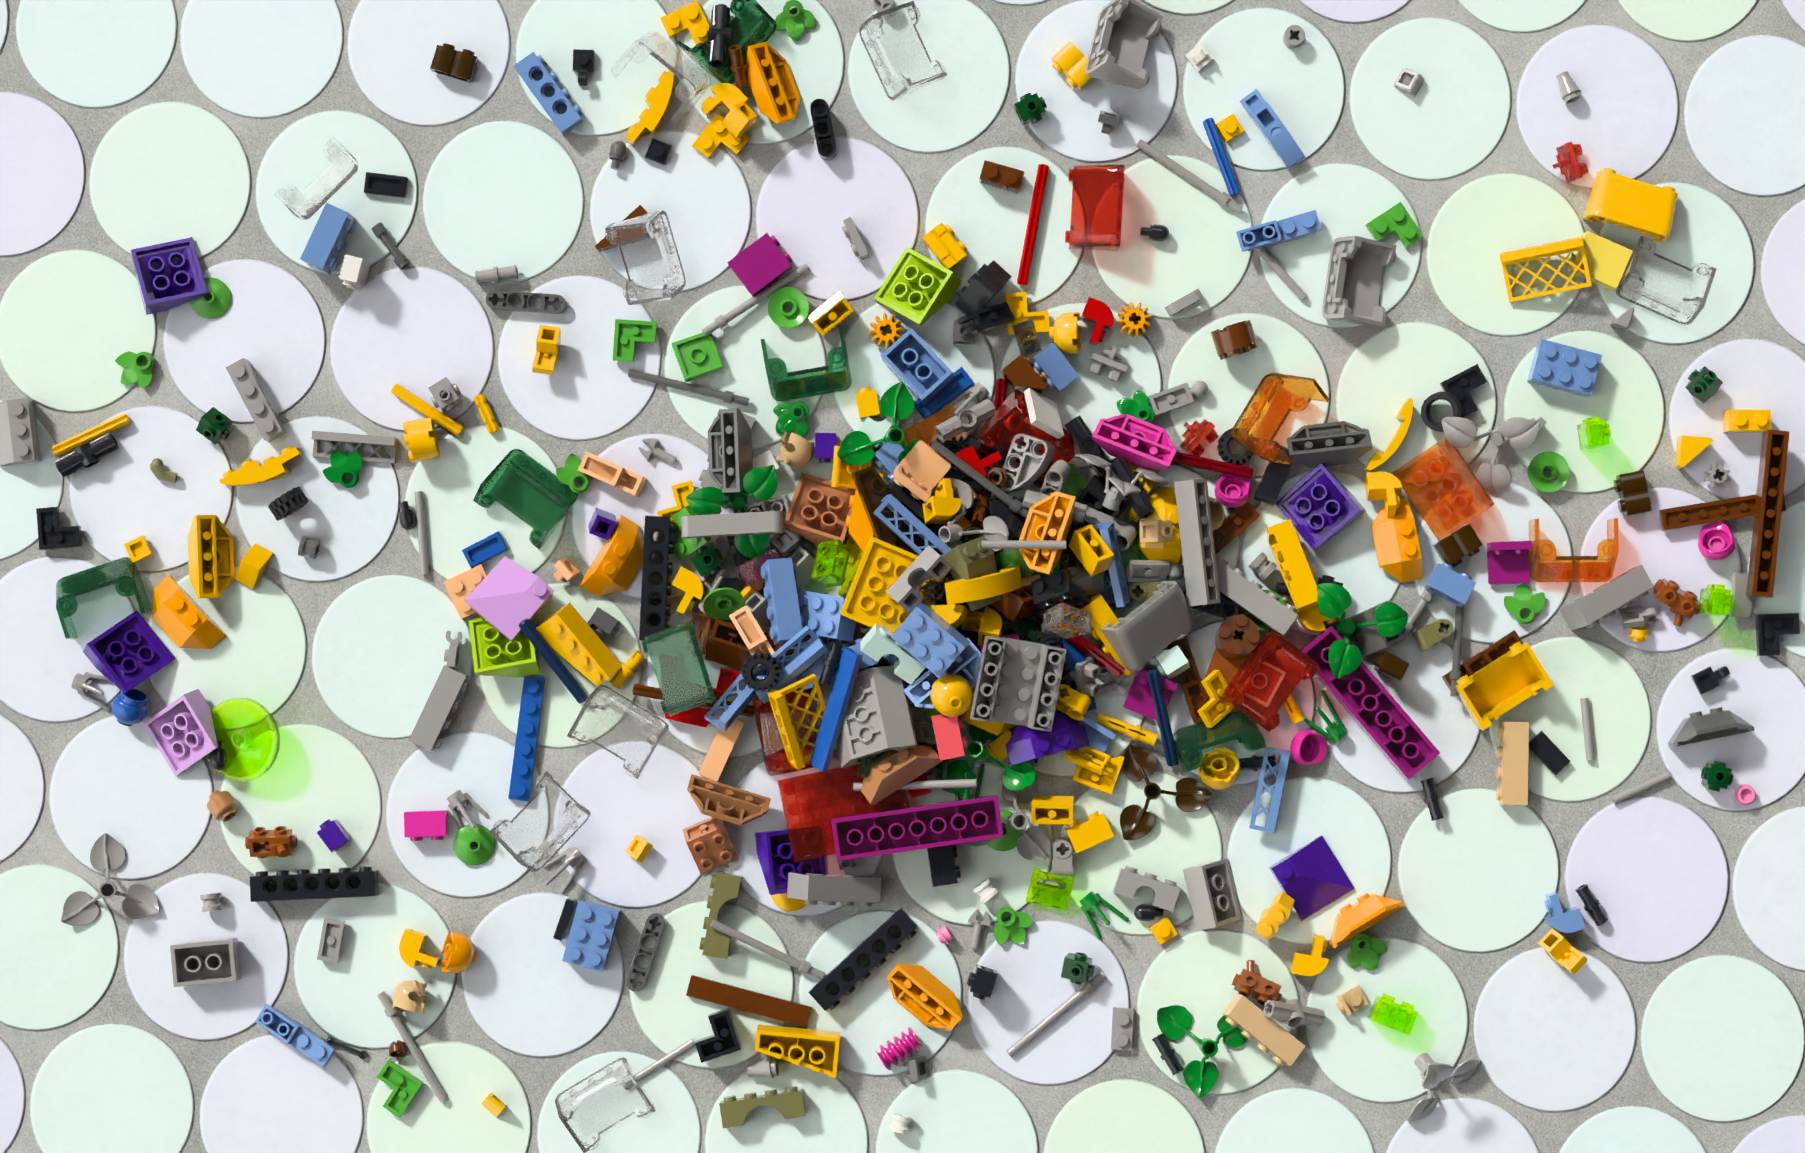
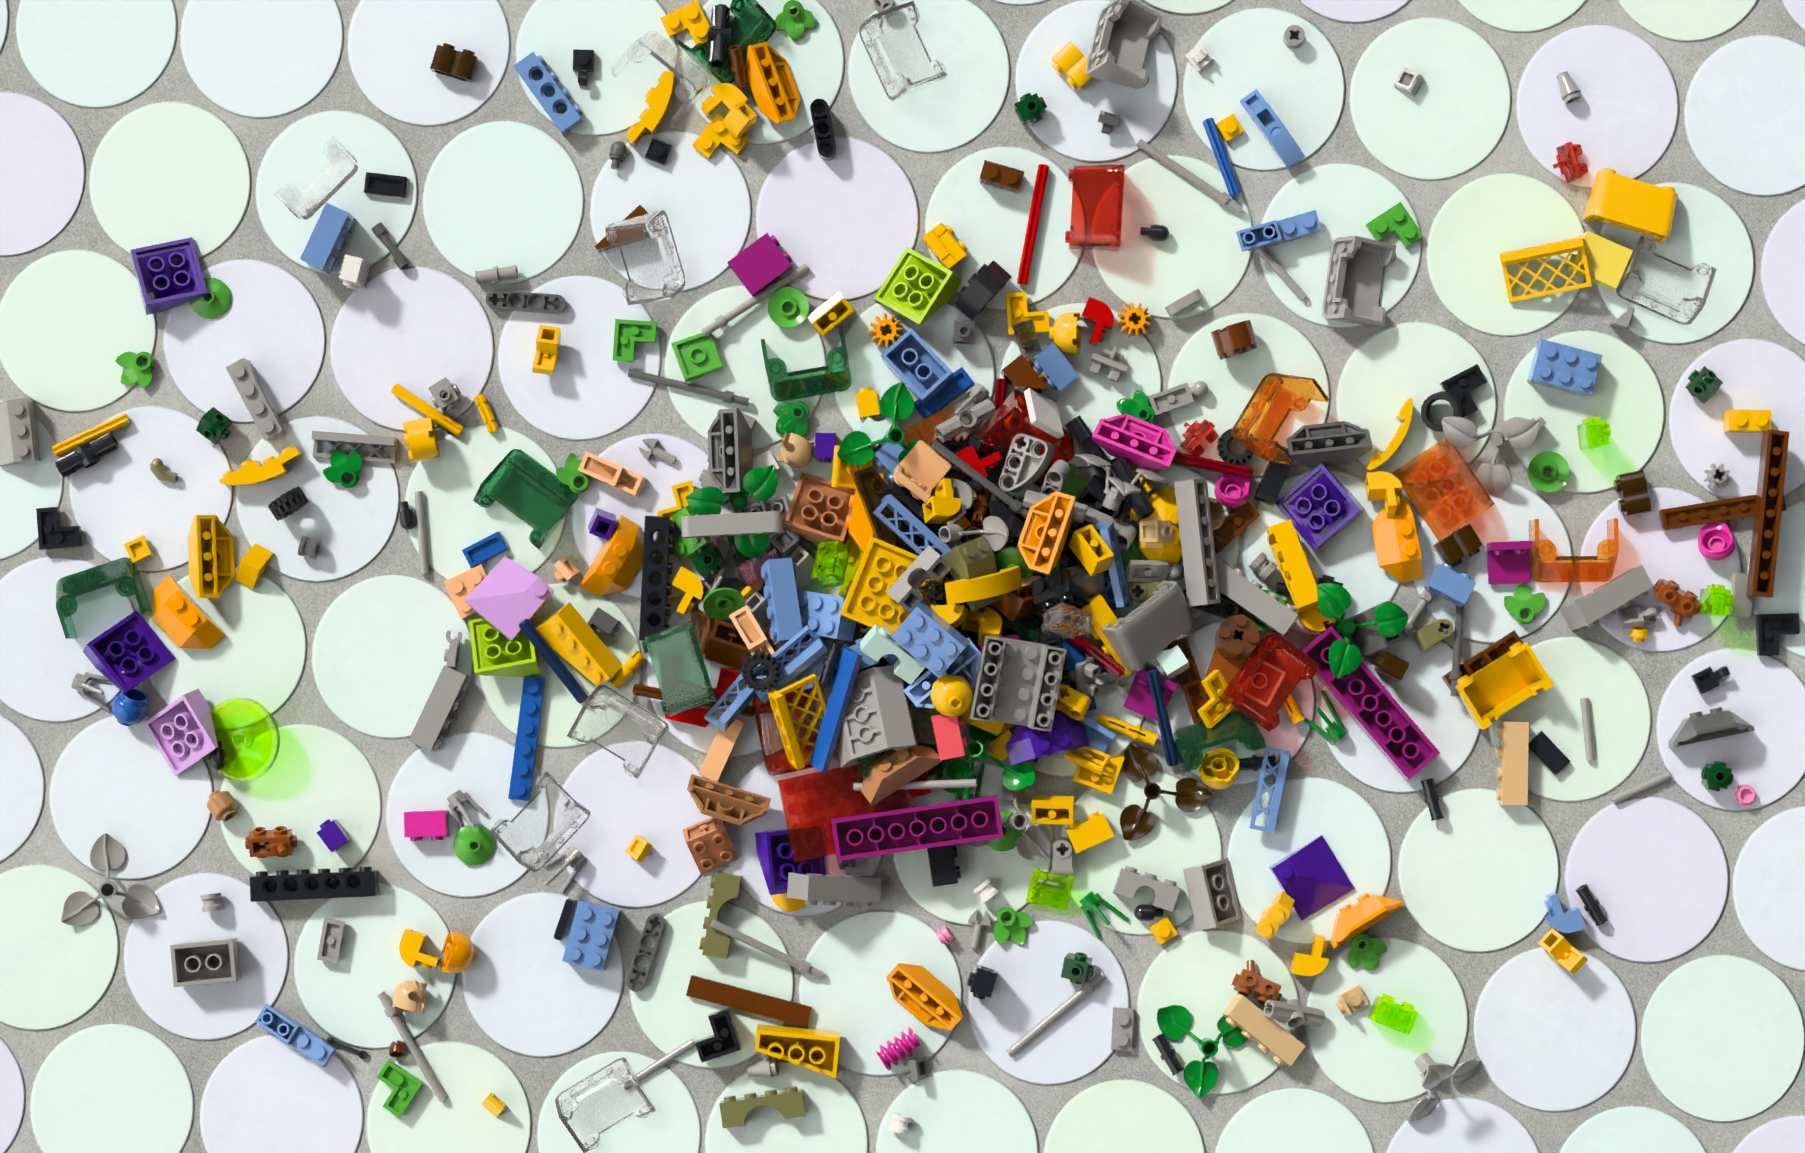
(820, 990): black brick -> none
(858, 246): light grey plate -> none
(987, 318): black hinge -> none
(991, 476): reddish brown plate -> none
(1023, 544): light grey bar -> none
(1308, 747): dark pink hat -> none
(1688, 448): yellow slope -> none

